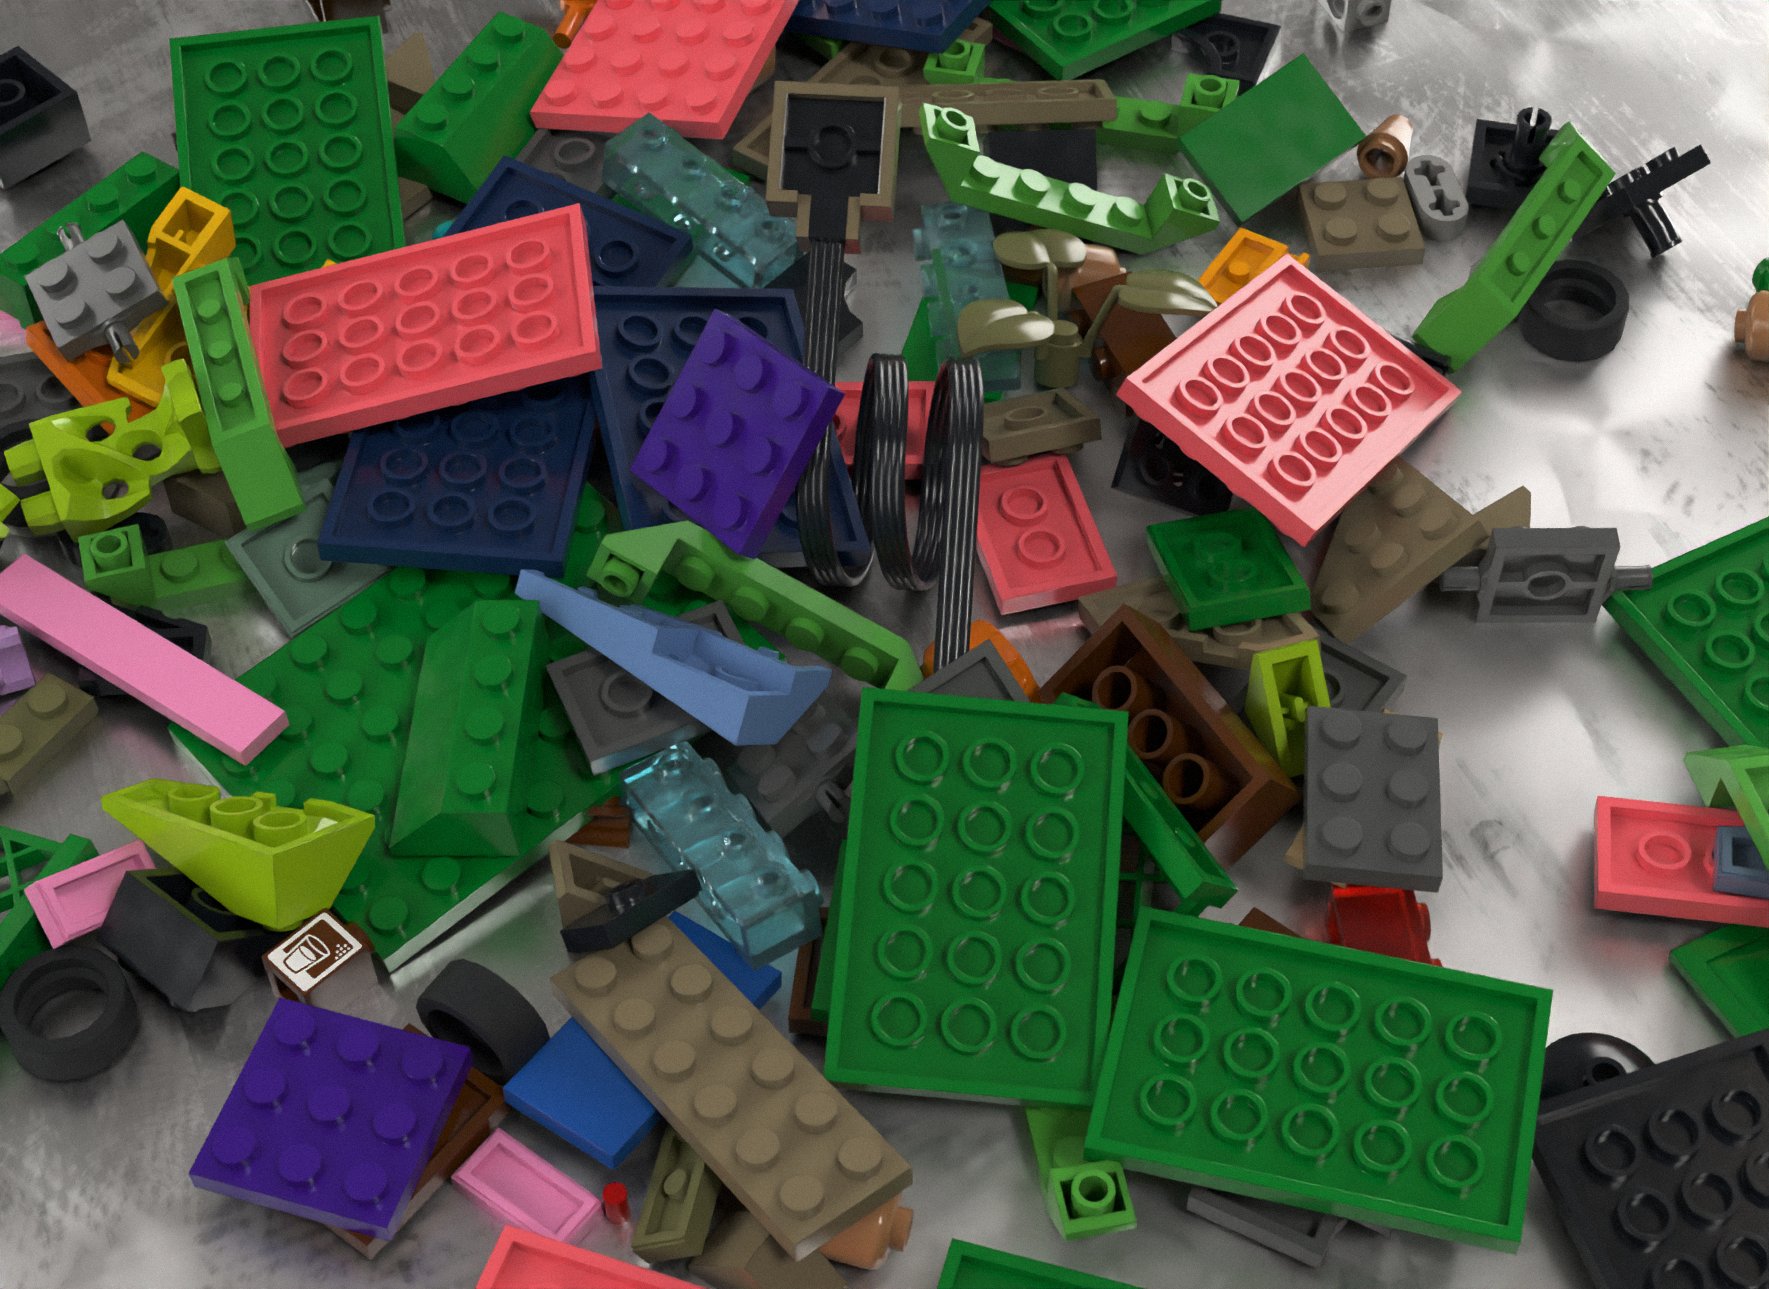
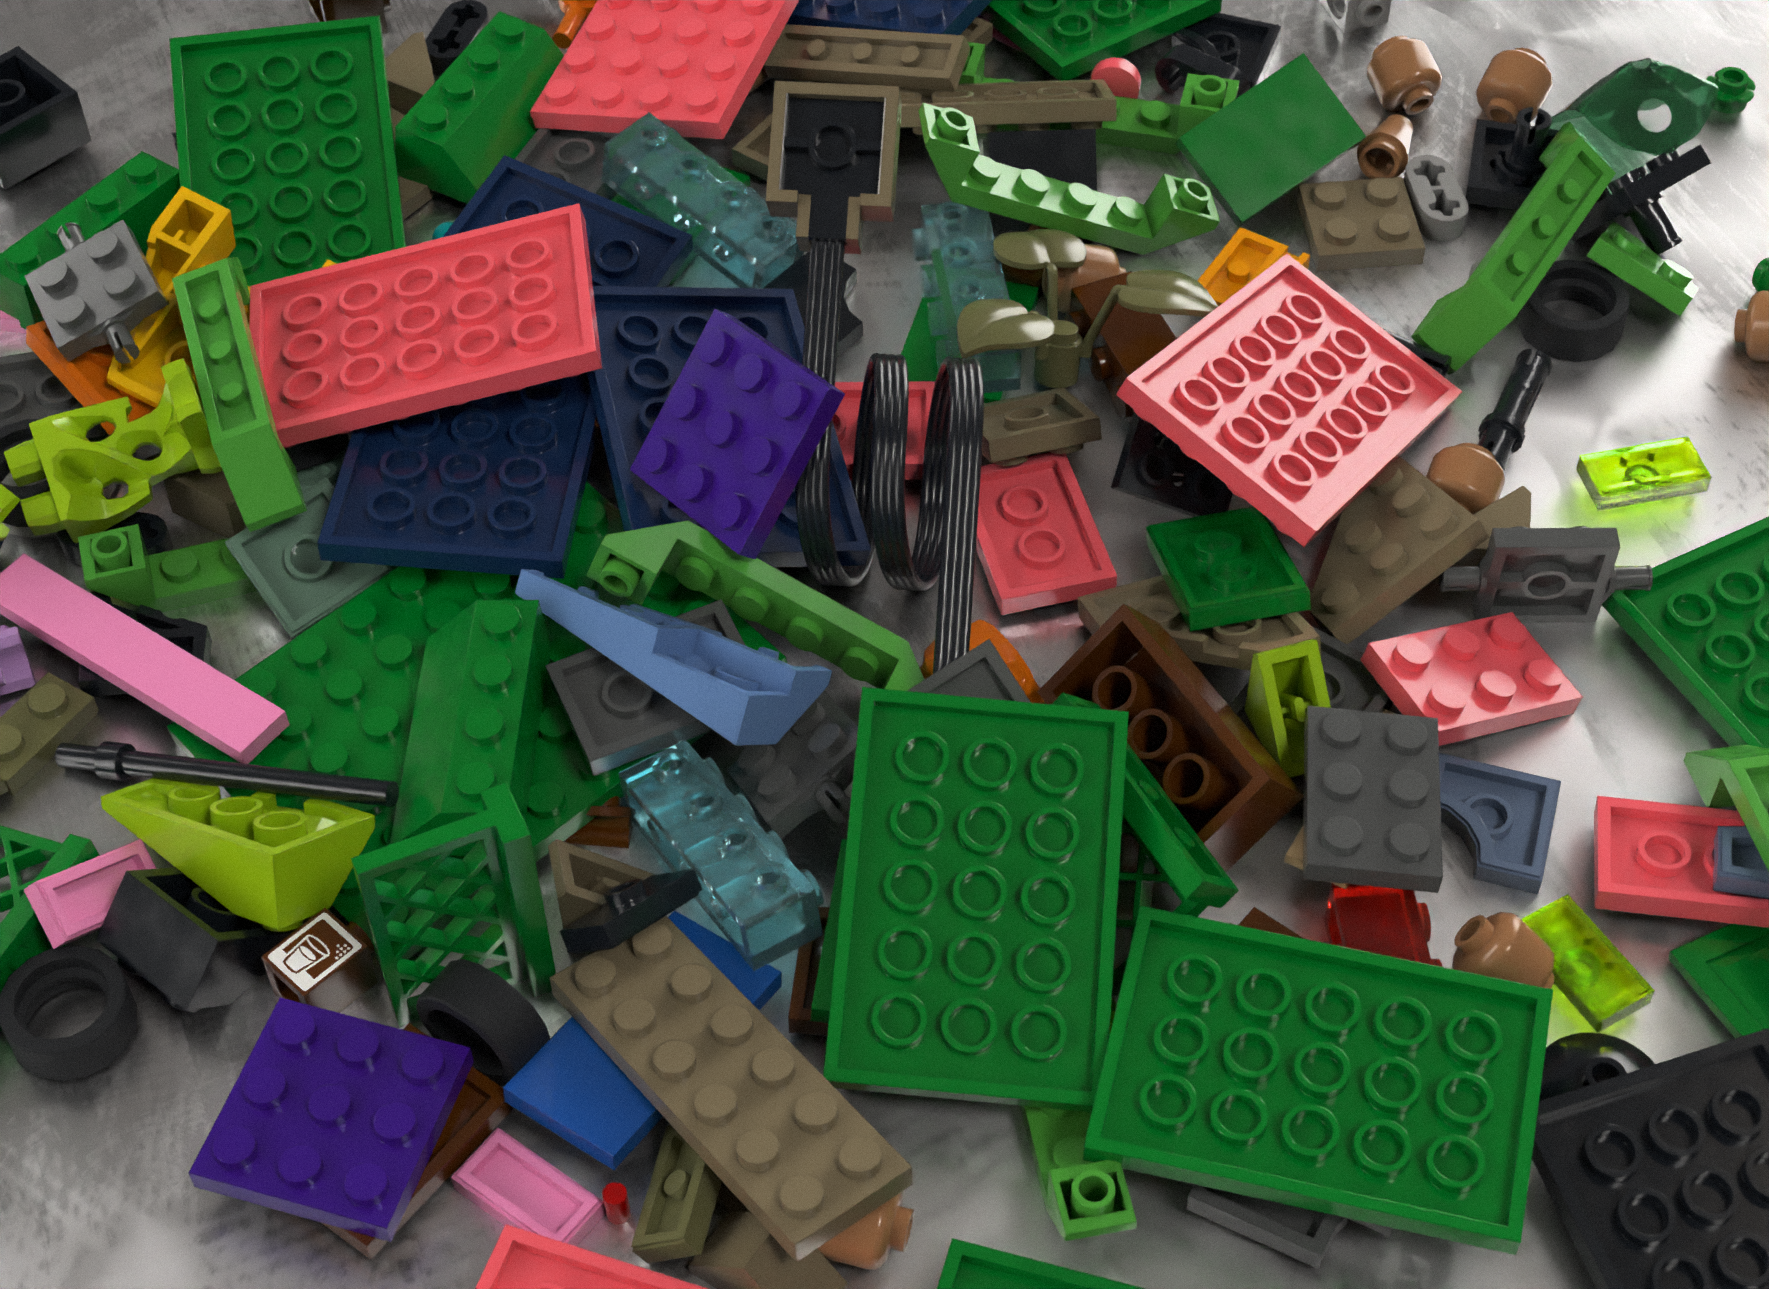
(122, 761): none -> black bar
(454, 32): none -> black beam
(508, 900): none -> green fence
(868, 57): none -> dark tan plate
(1119, 75): none -> coral tile
(1175, 65): none -> black beam
(1404, 75): none -> medium nougat head
(1468, 475): none -> medium nougat head
(1472, 677): none -> coral plate
(1501, 818): none -> sand blue tile
(1504, 428): none -> black pin
(1504, 949): none -> medium nougat head
(1513, 83): none -> medium nougat head
(1589, 965): none -> clear neon green plate
(1643, 268): none -> bright green wing
(1643, 473): none -> clear neon green plate
(1645, 85): none -> clear green piece
(1734, 89): none -> green plate

